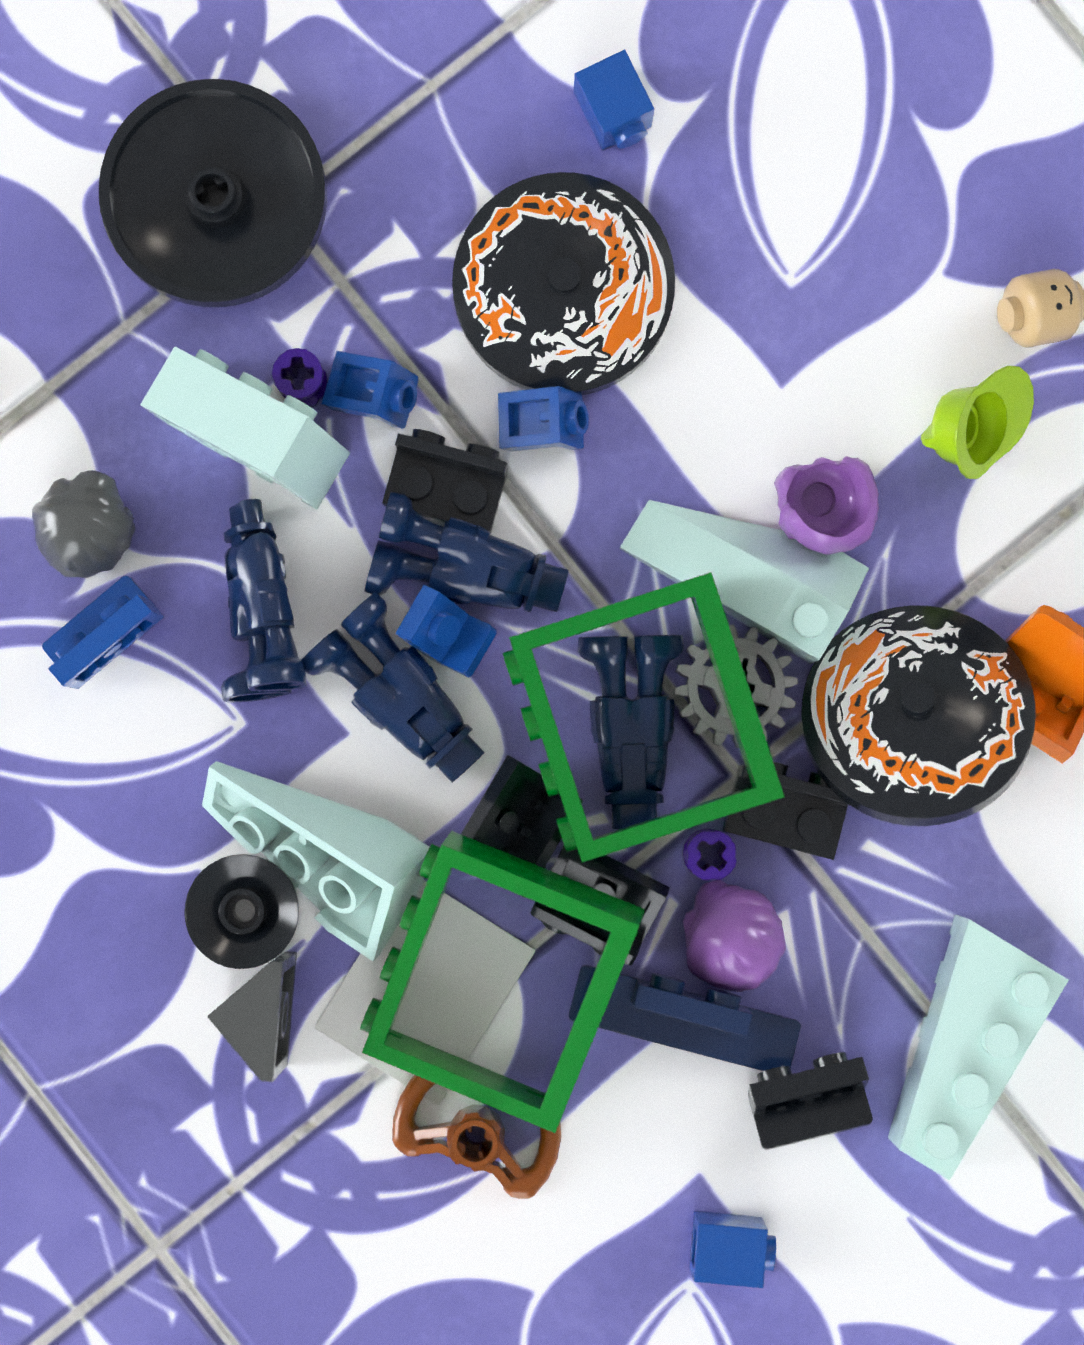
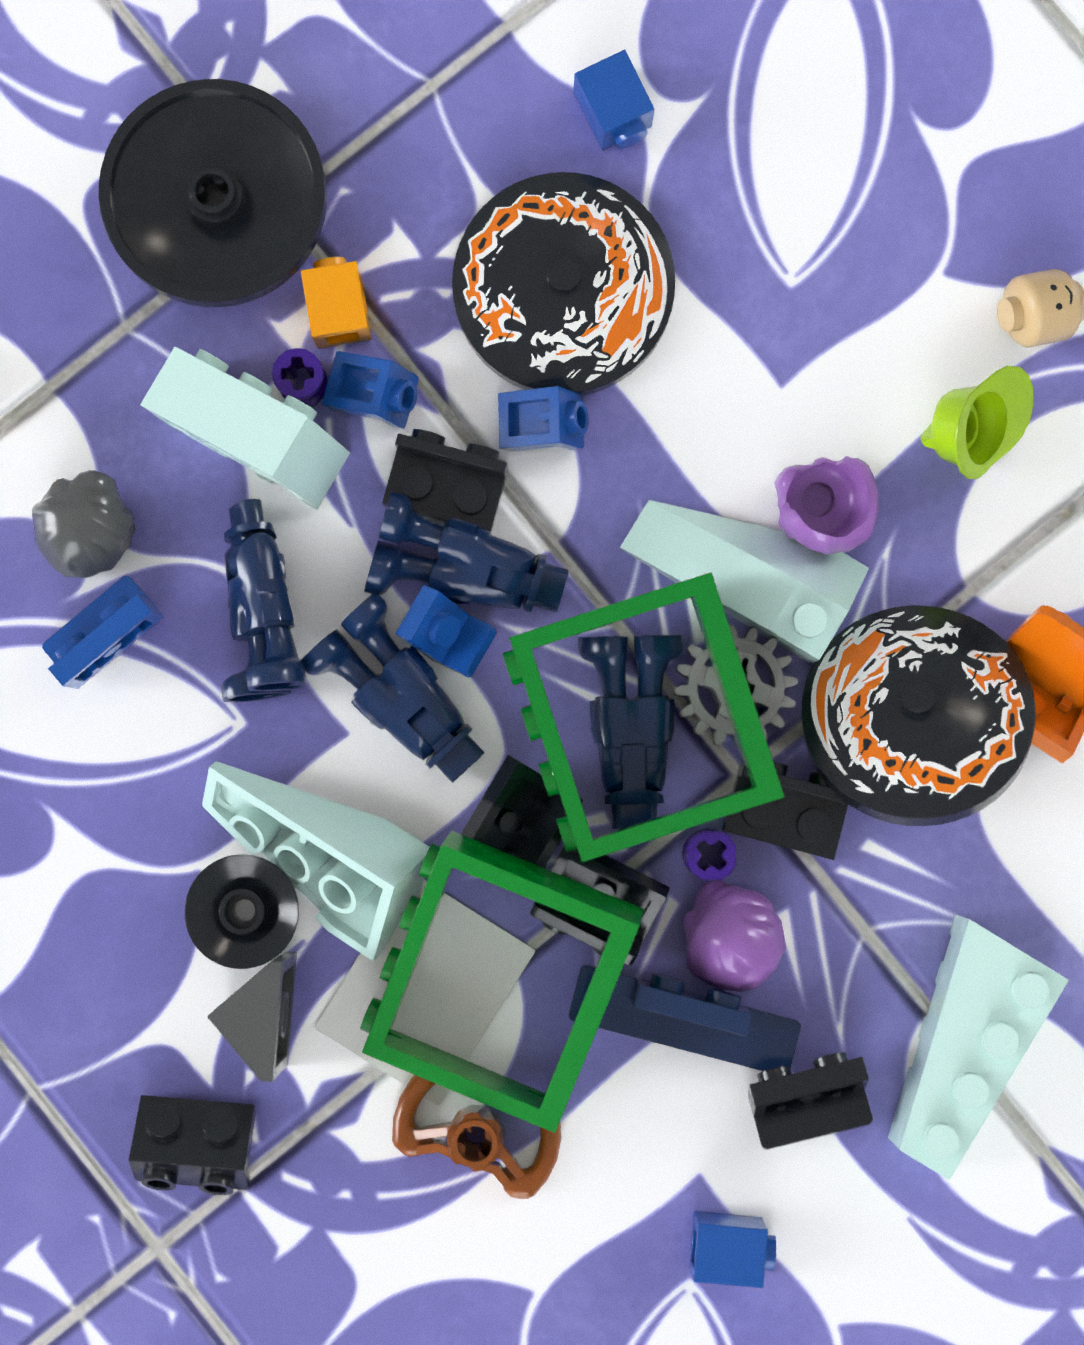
(192, 1144): none -> black bracket
(336, 302): none -> light orange brick

